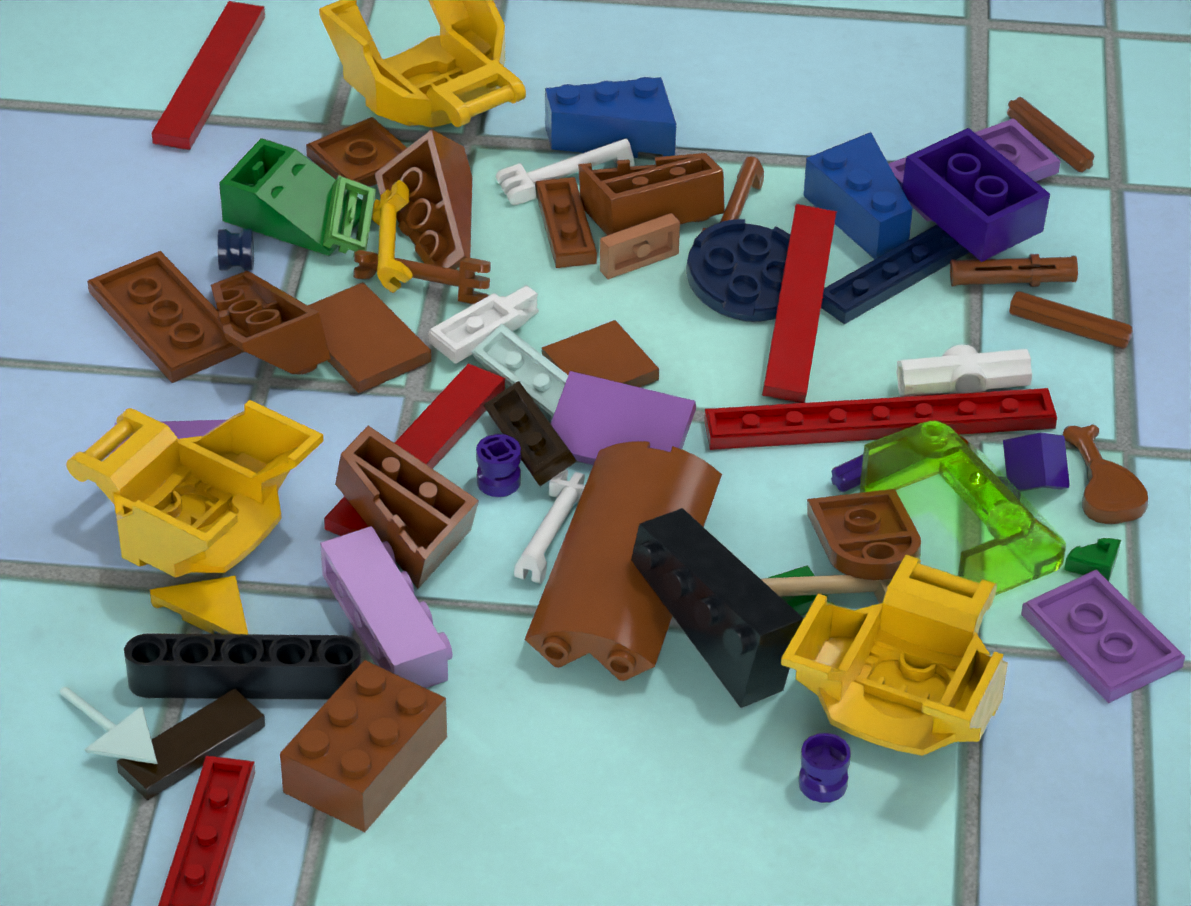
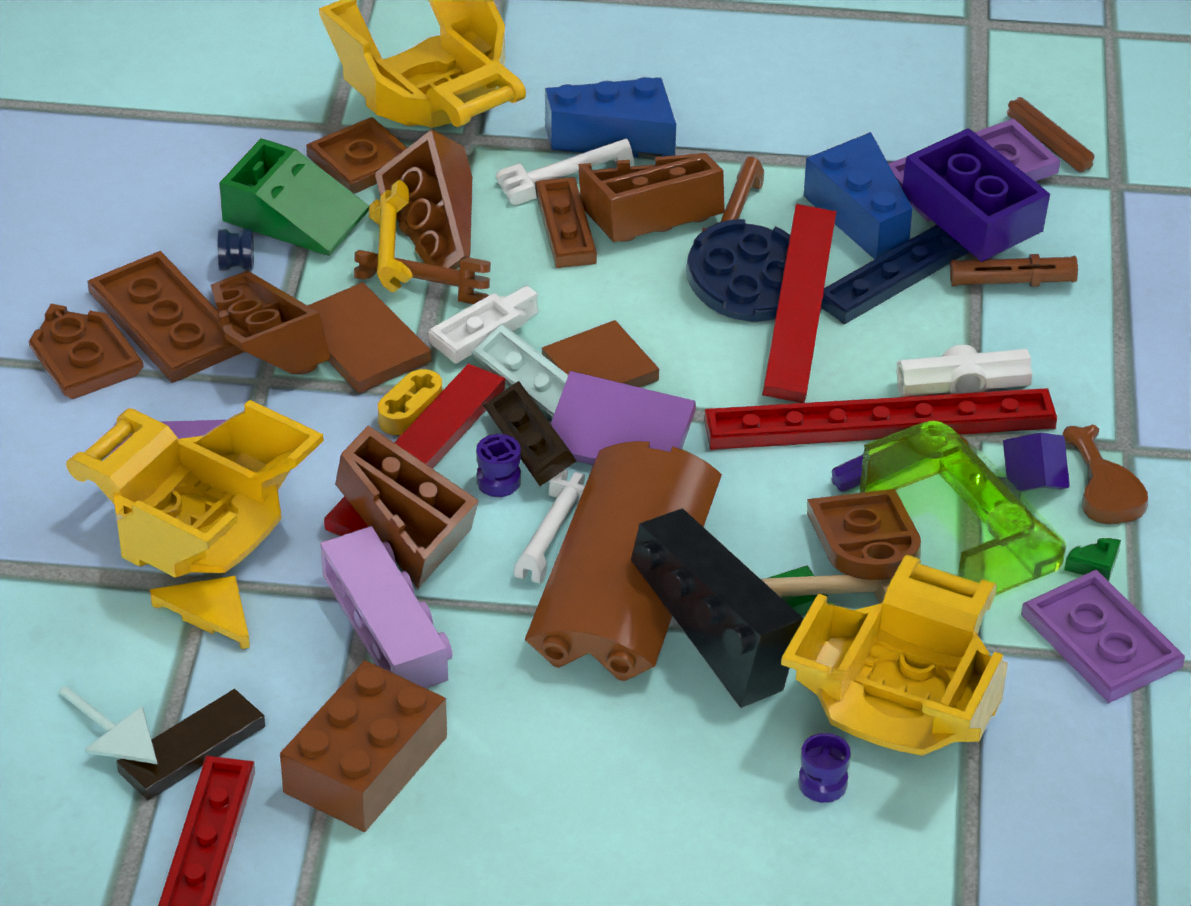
(83, 351): none -> dark orange tile
(208, 75): red tile -> none
(250, 663): black beam -> none
(344, 239): bright green tile -> none
(404, 398): none -> yellow beam
(639, 246): nougat plate -> none
(1071, 319): dark orange axle -> none

